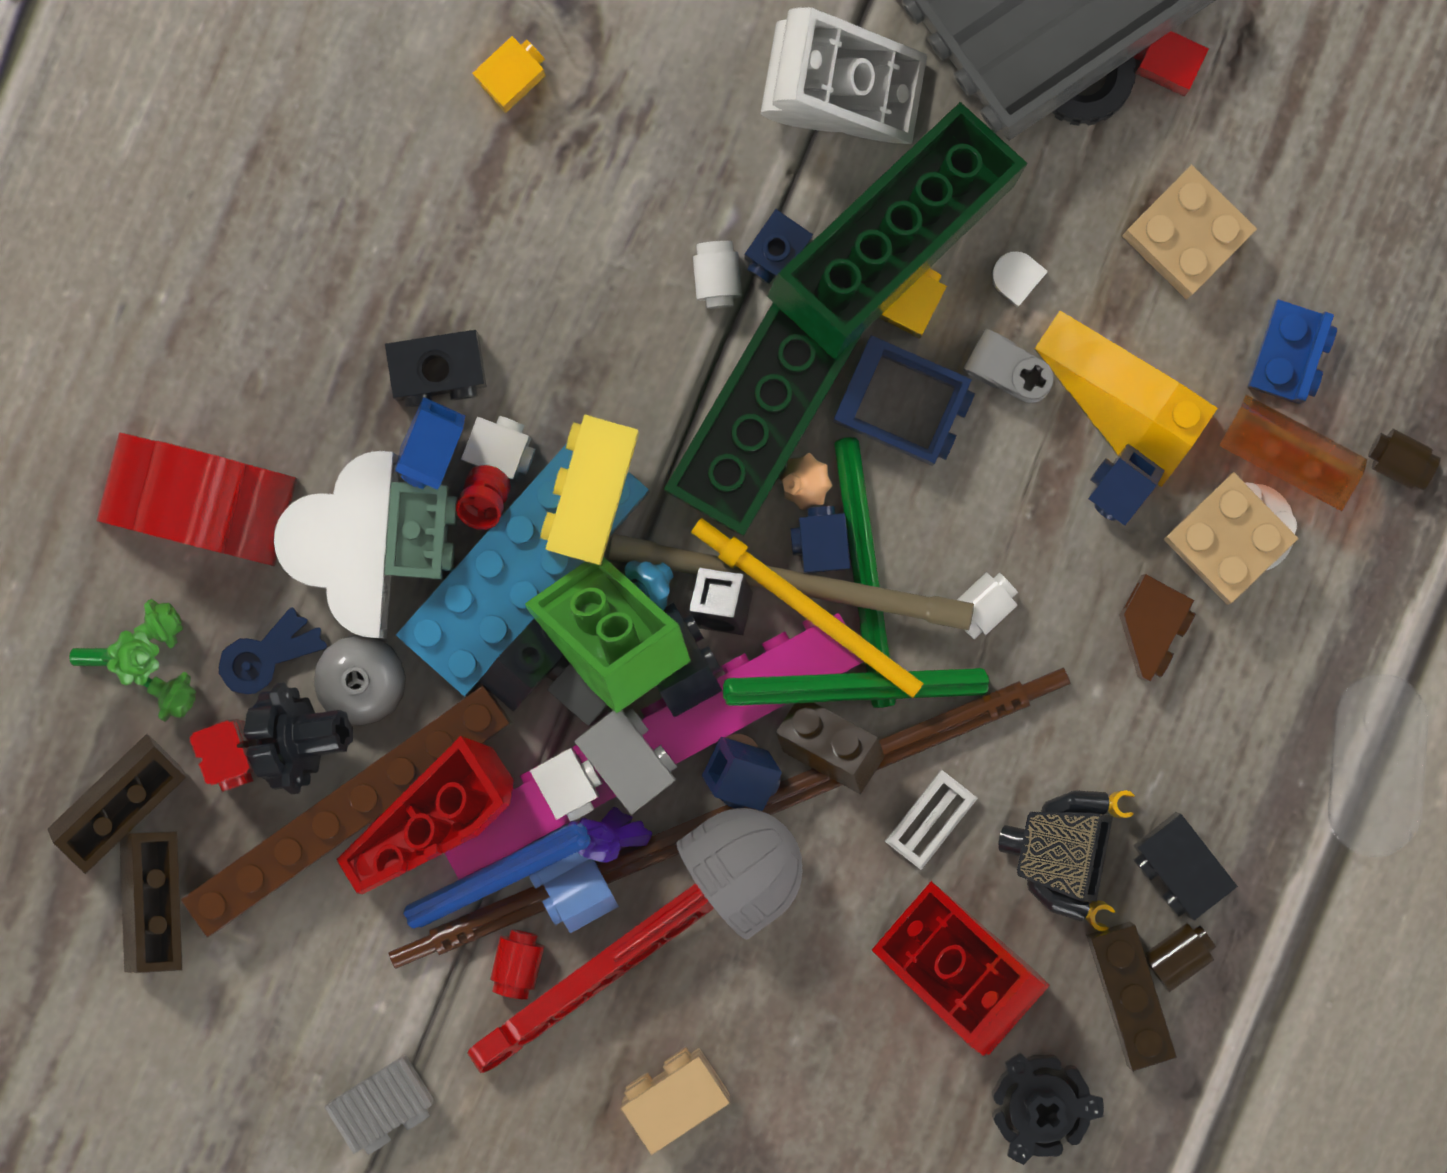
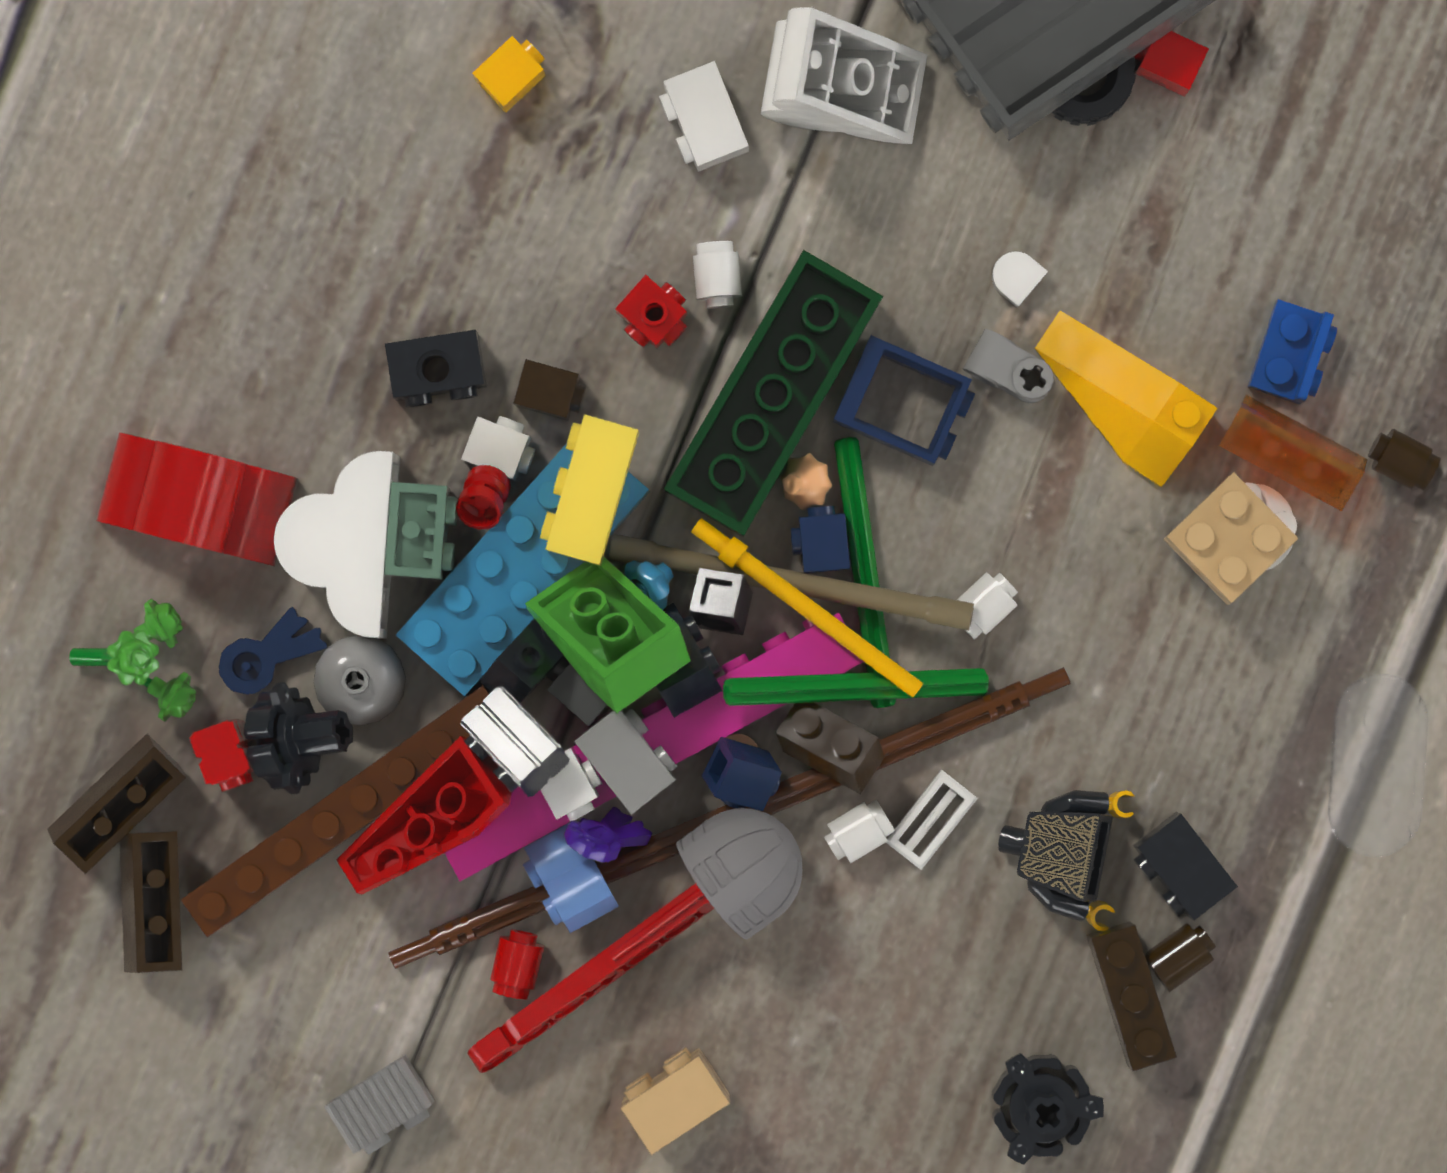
(429, 444): blue slope -> none
(497, 875): blue axle -> none
(514, 742): none -> brick
(549, 390): none -> dark brown brick
(650, 296): none -> red brick
(704, 116): none -> white brick
(776, 246): dark blue brick -> none
(859, 831): none -> white brick
(896, 230): dark green brick -> none
(916, 305): yellow brick -> none
(960, 969): red brick -> none
(1124, 484): dark blue brick -> none
(1151, 622): reddish brown slope -> none
(1189, 232): tan brick -> none

